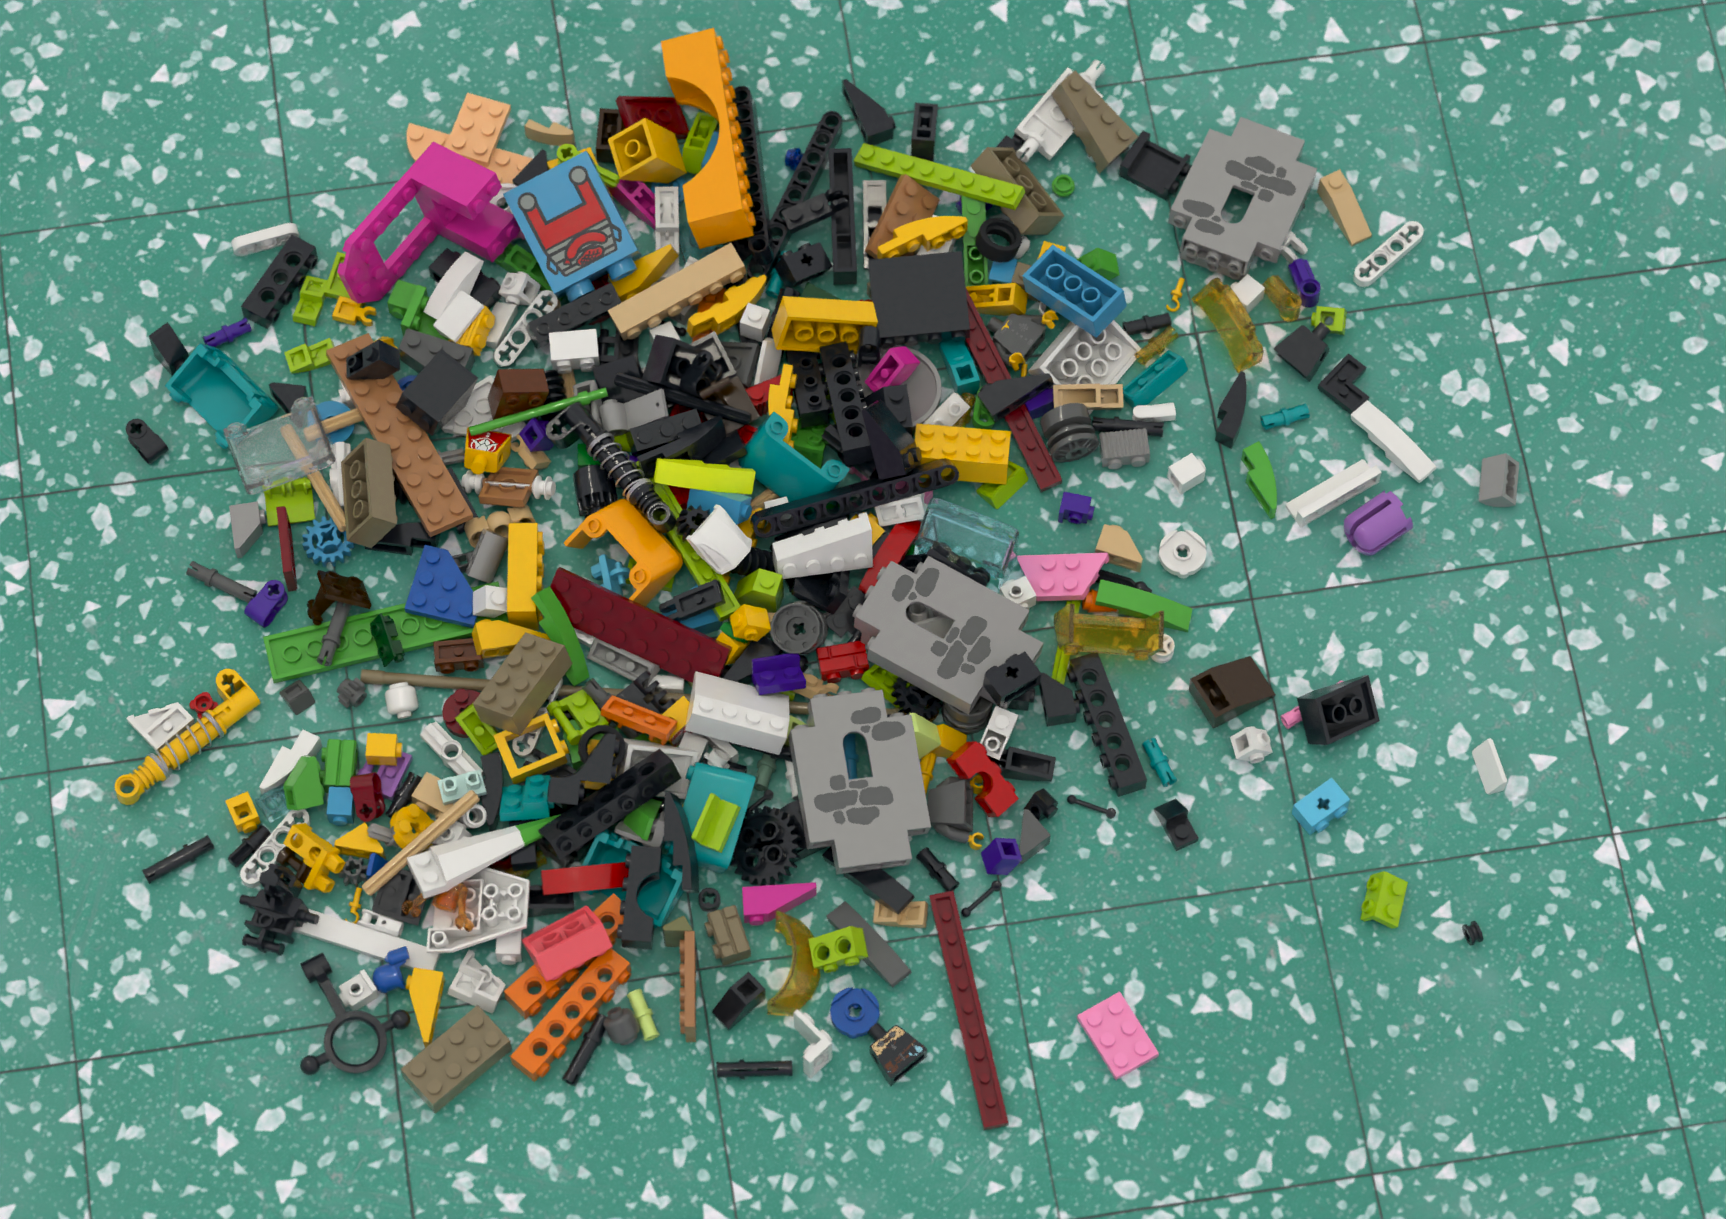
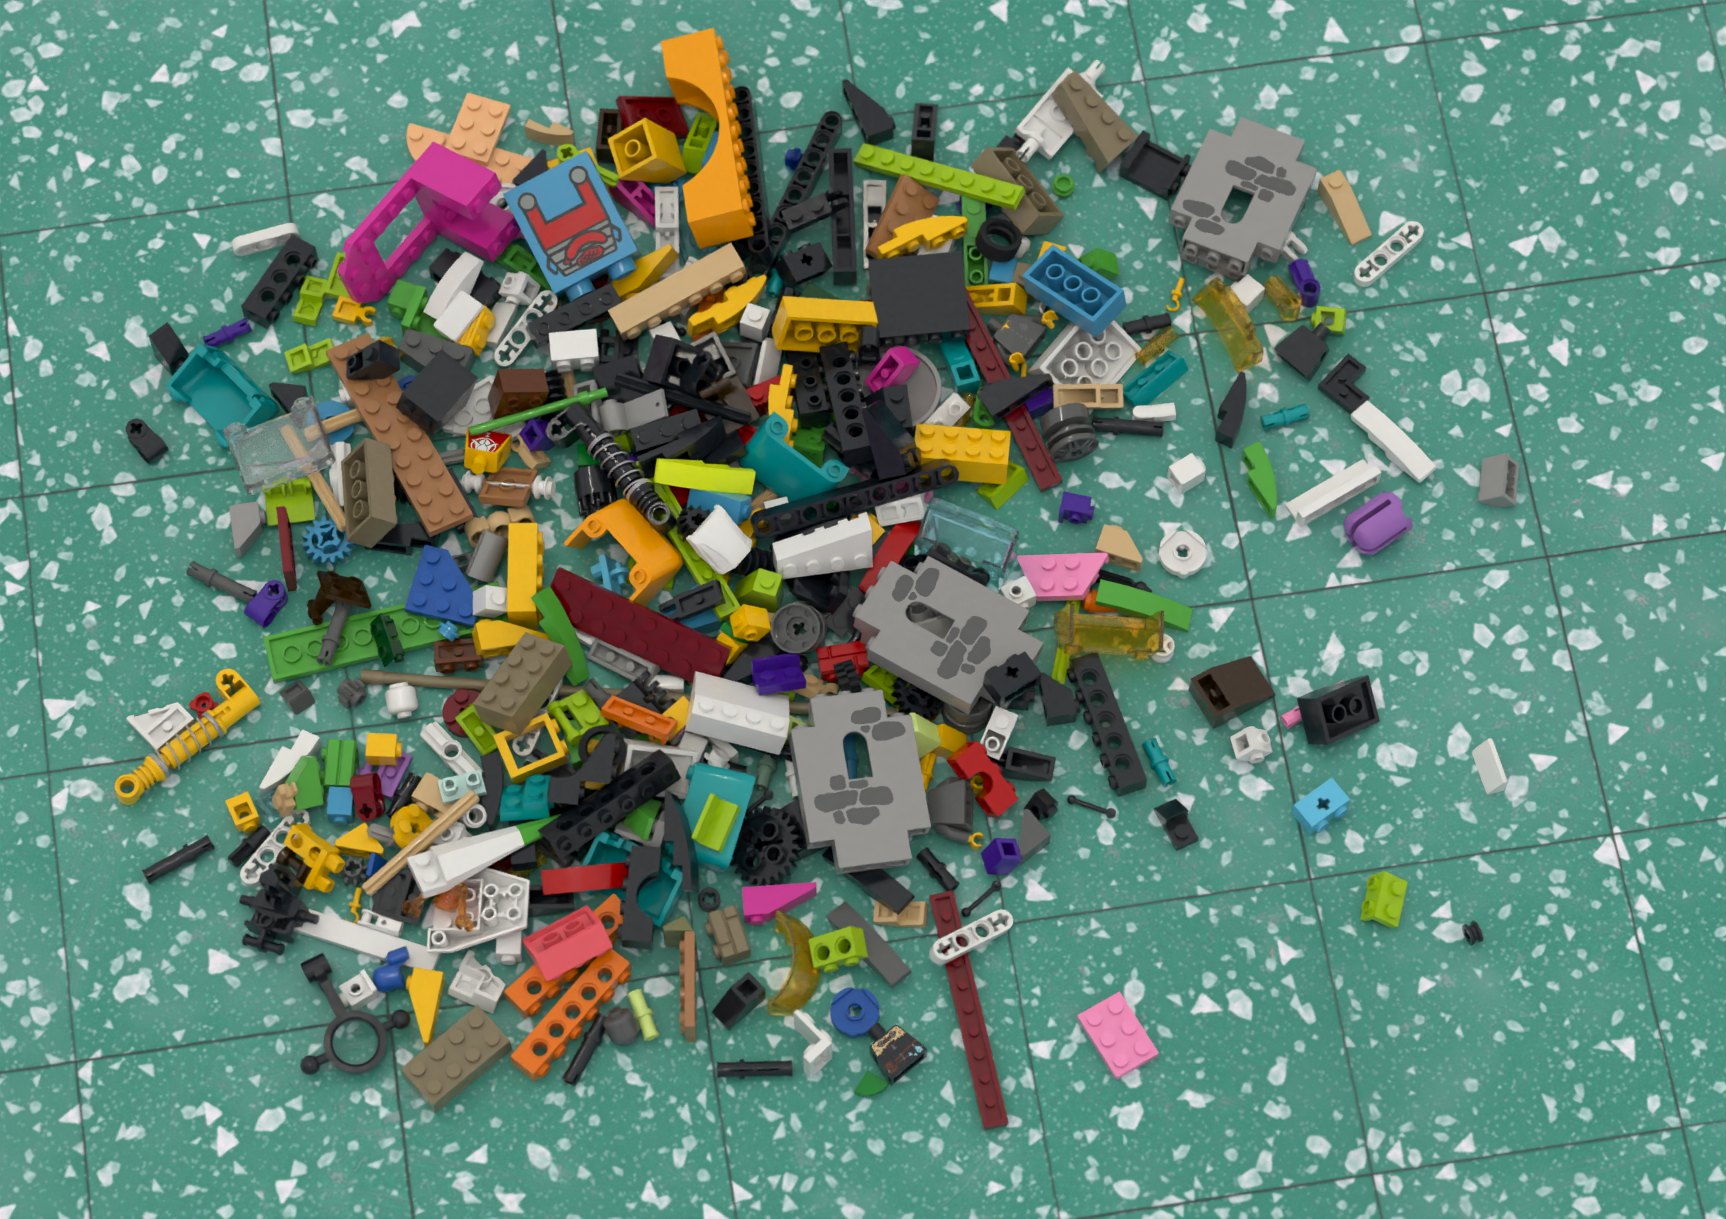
(283, 799): none -> tan plate
(448, 630): none -> dark azure plate
(847, 676): none -> black tyre
(870, 1085): none -> green tile
(972, 938): none -> white beam
(1124, 448): light grey brick -> none

